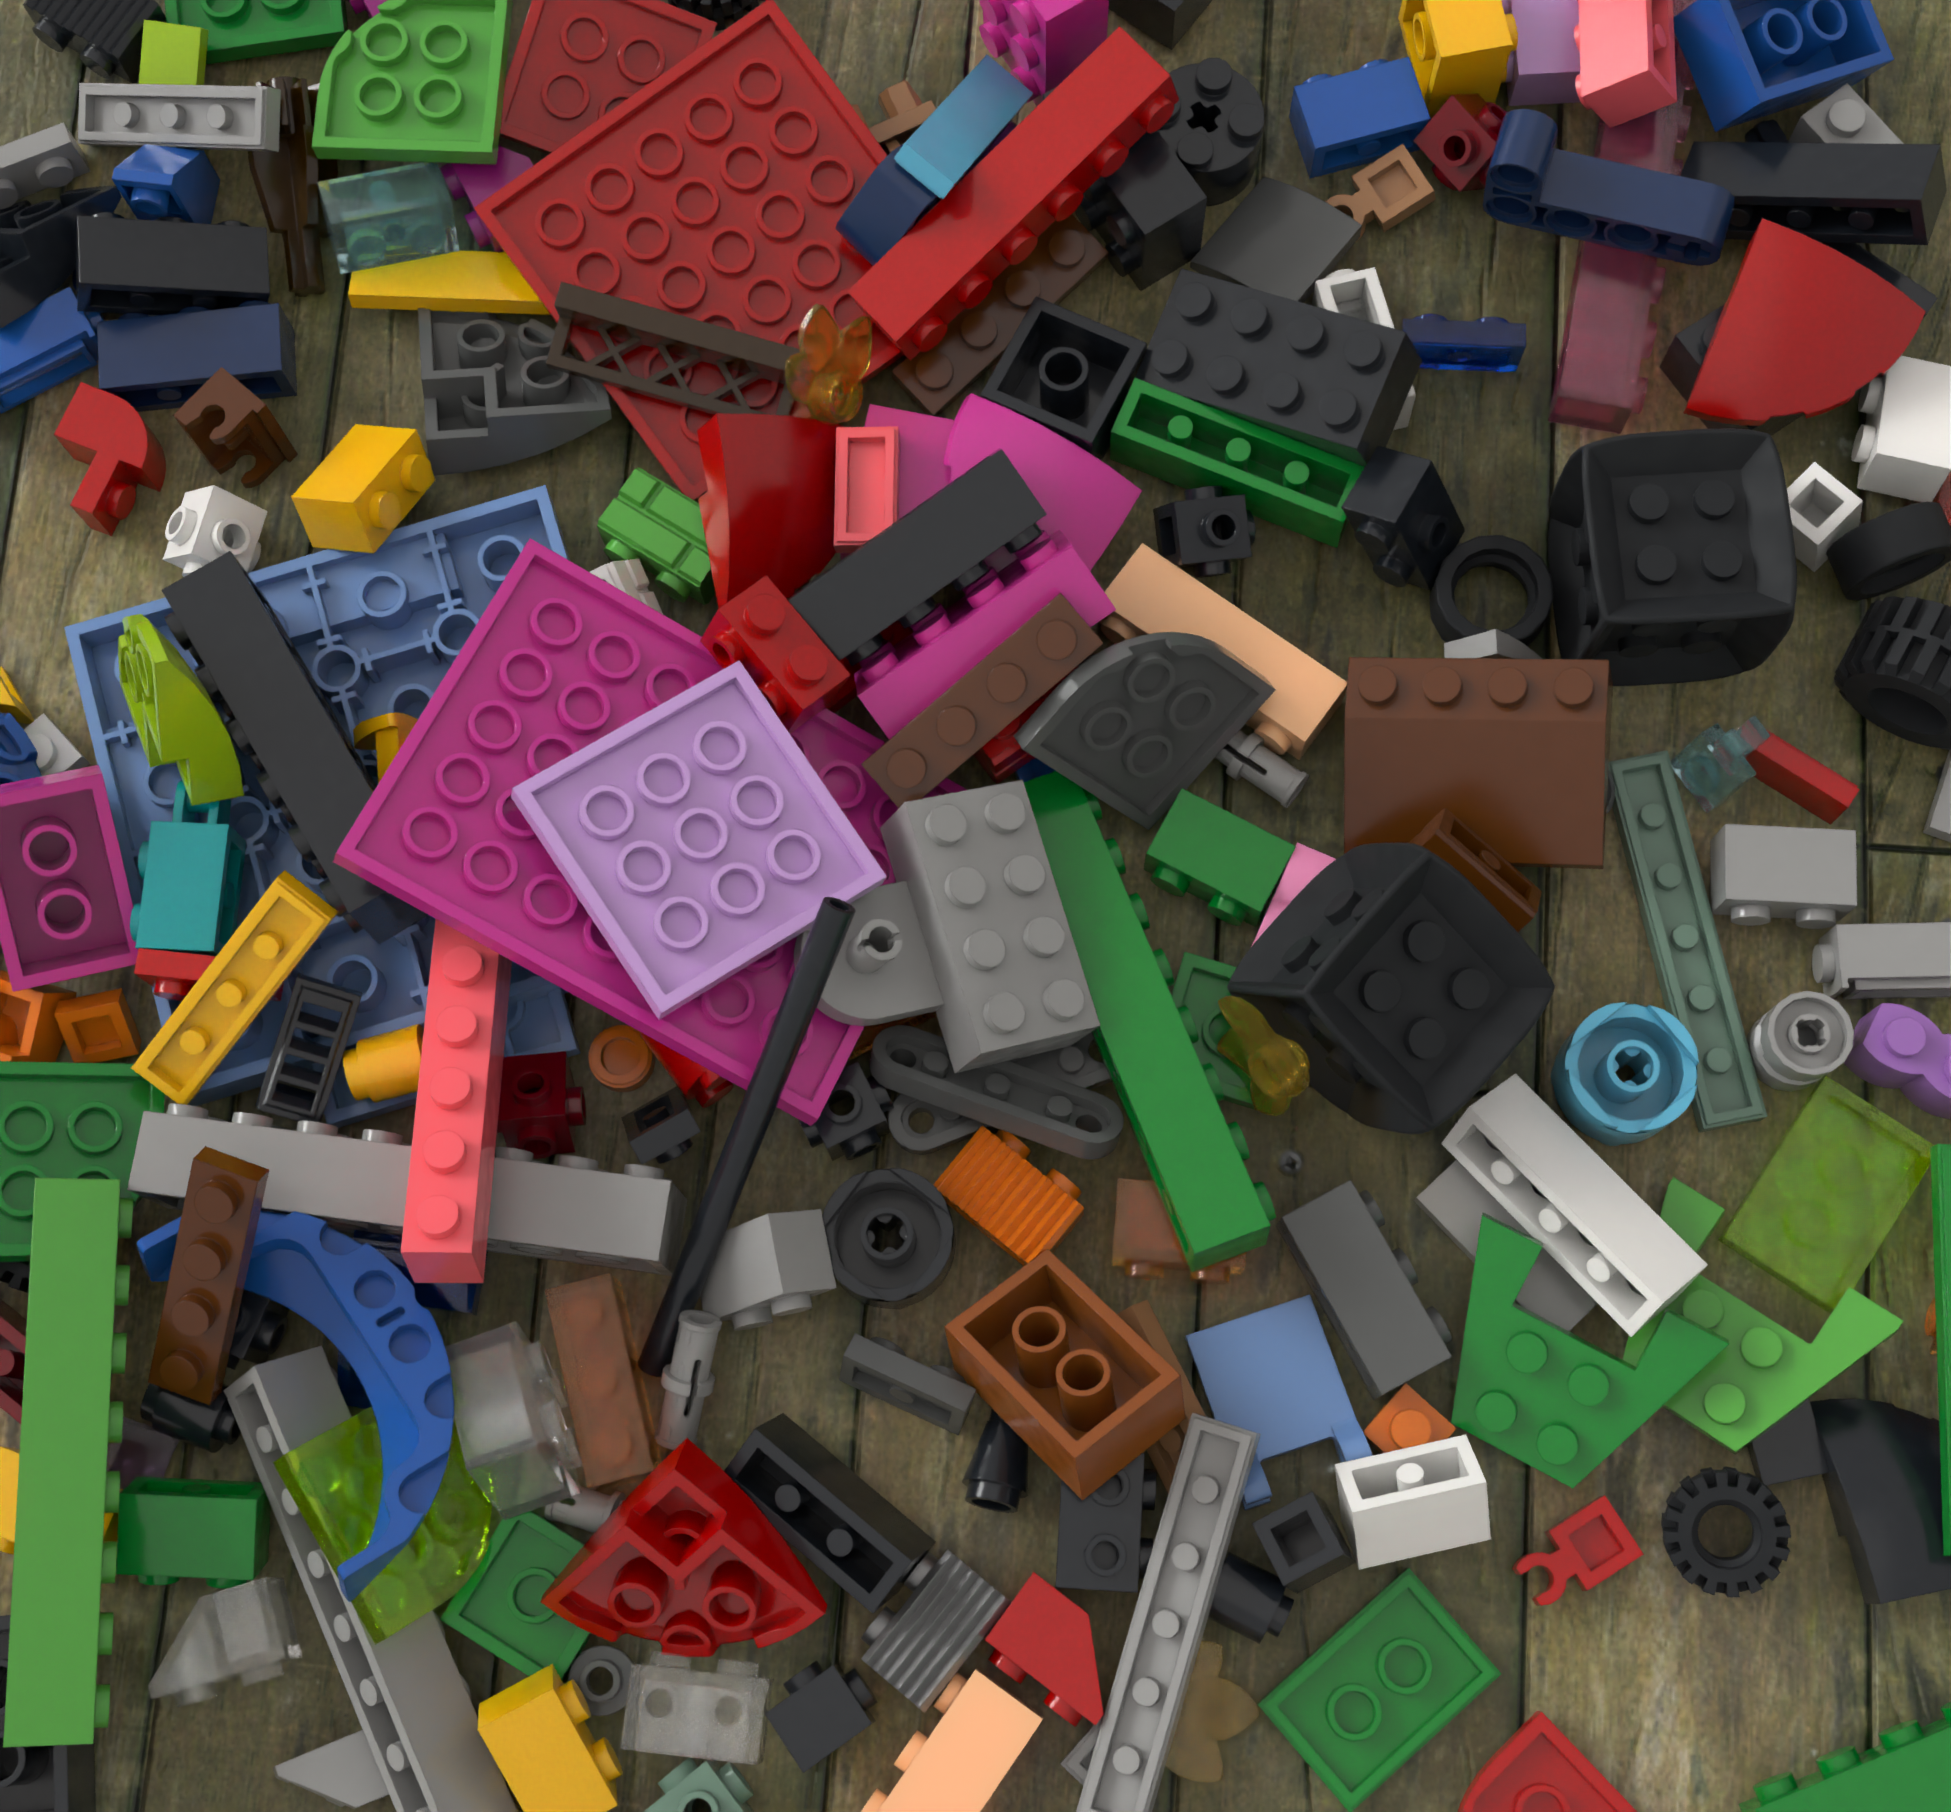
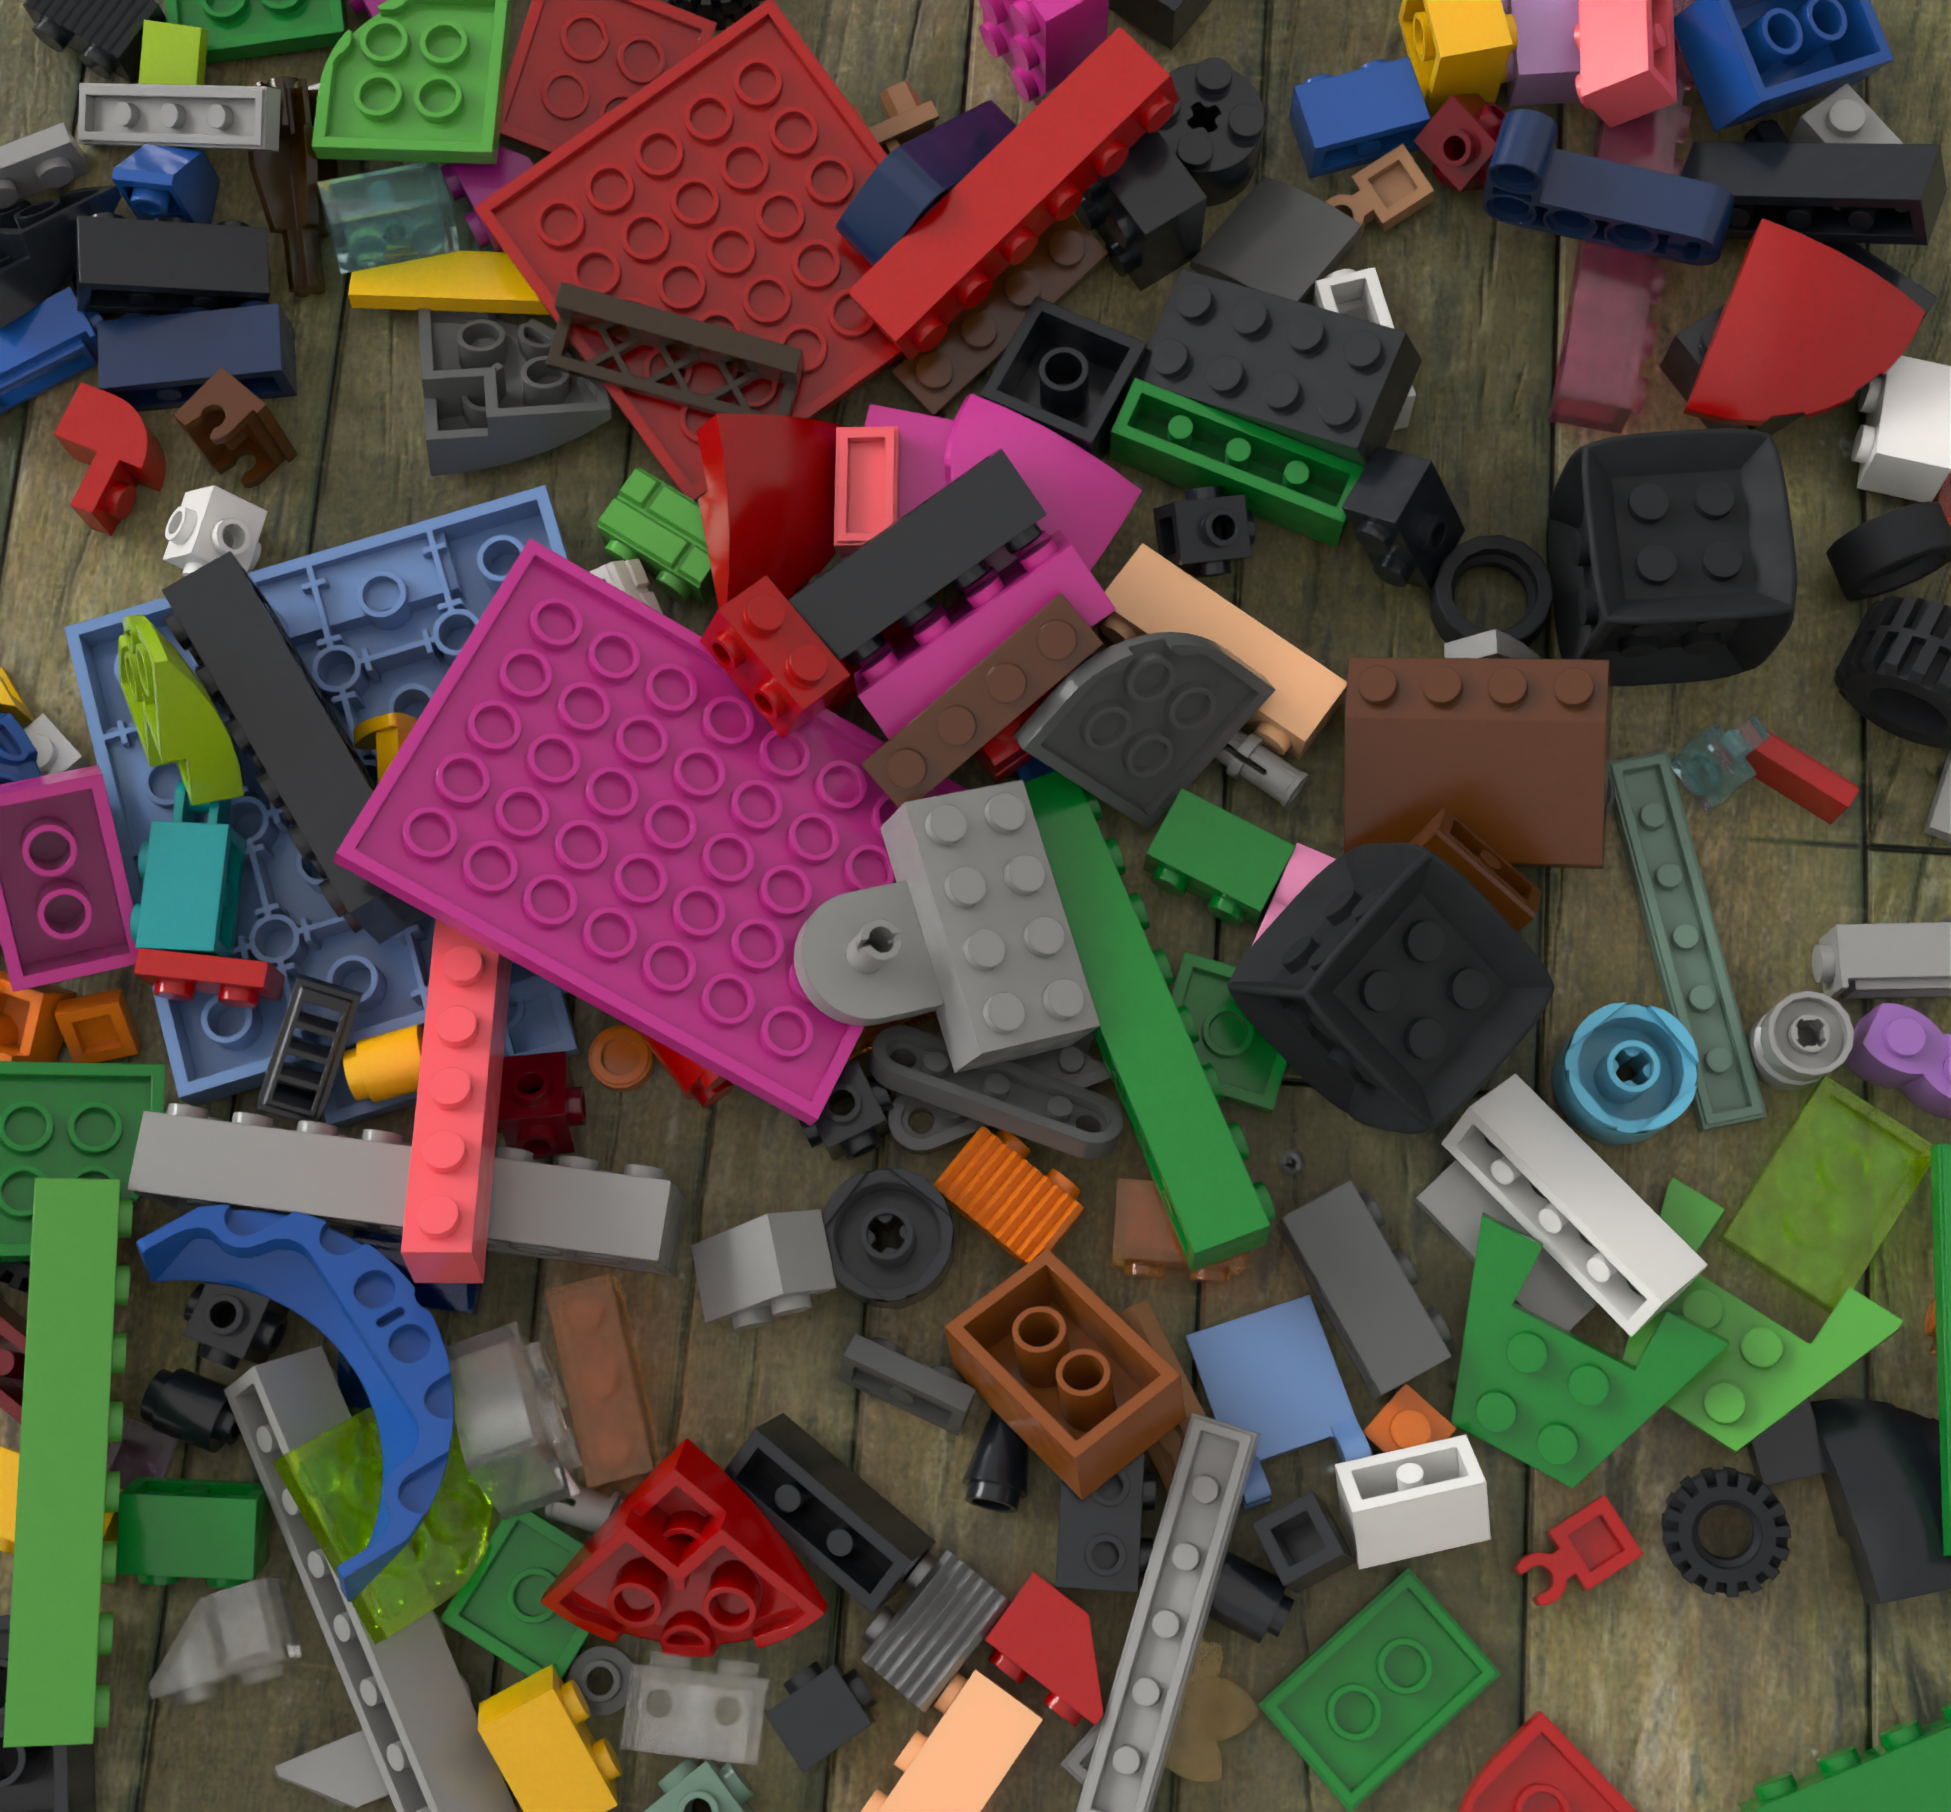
(208, 1274): reddish brown plate -> none
(234, 988): yellow tile -> none
(364, 488): yellow brick -> none
(661, 1127): black plate -> none
(688, 1378): light grey pin -> none
(697, 837): lavender plate -> none
(748, 1129): black piece -> none
(829, 366): clear yellow plate -> none
(963, 127): medium azure tile -> none
(1272, 1062): clear yellow plate -> none
(1467, 345): clear blue plate -> none
(1783, 874): light grey brick -> none
(1820, 514): white brick -> none

